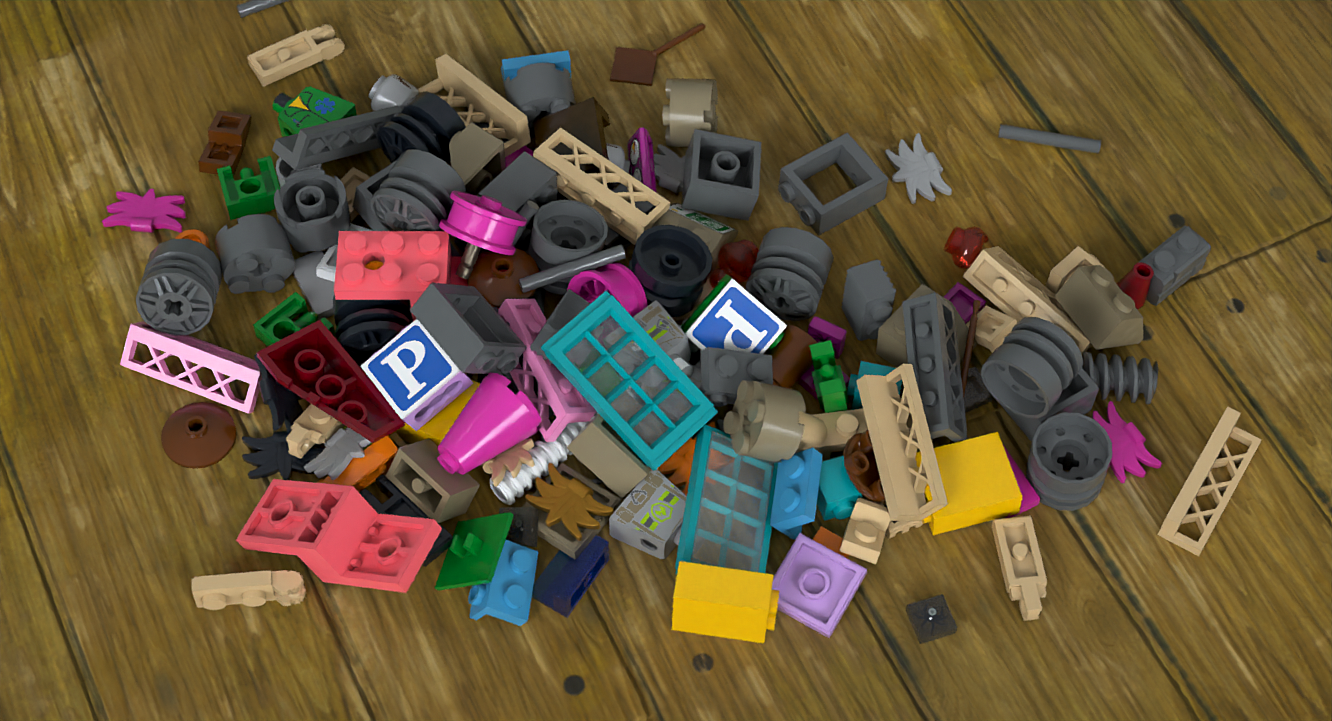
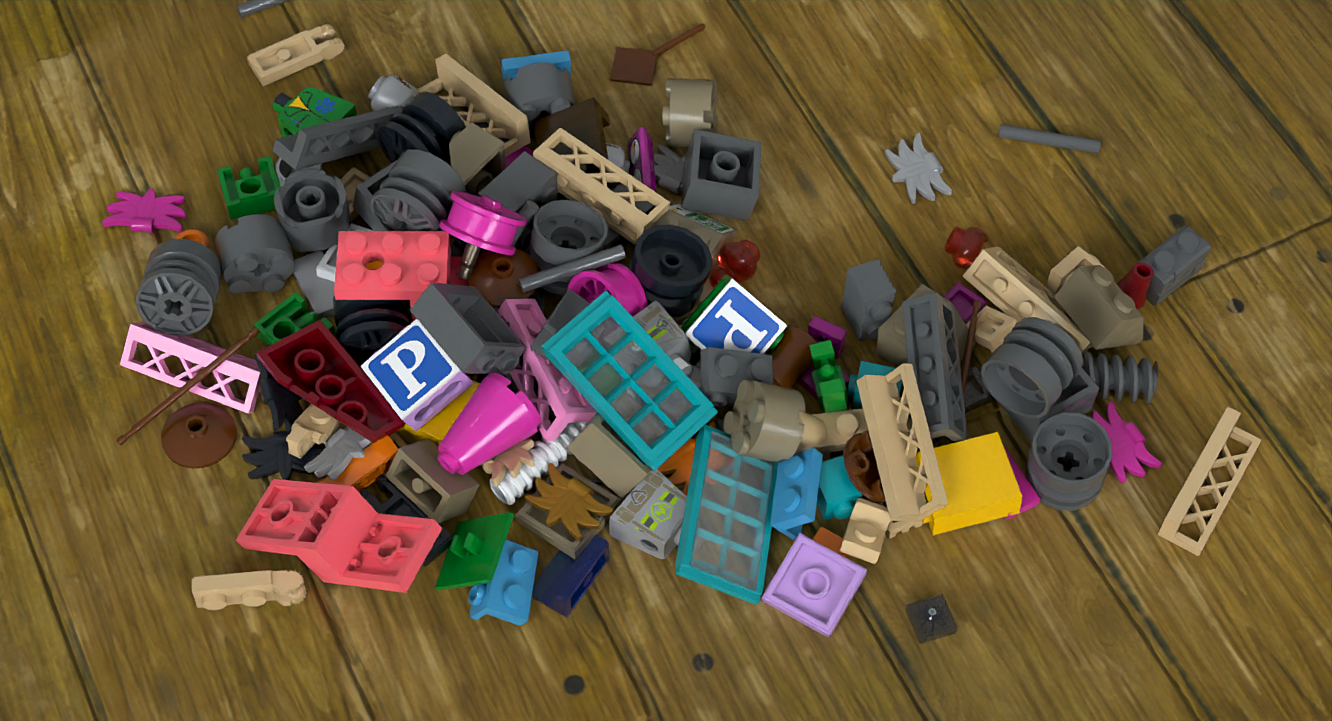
(187, 386): none -> reddish brown piece
(226, 142): reddish brown slope -> none
(523, 526): clear smoke tile -> none
(724, 602): yellow brick -> none
(790, 273): dark grey wheel -> none
(854, 162): dark grey window -> none
(1021, 563): tan hinge -> none

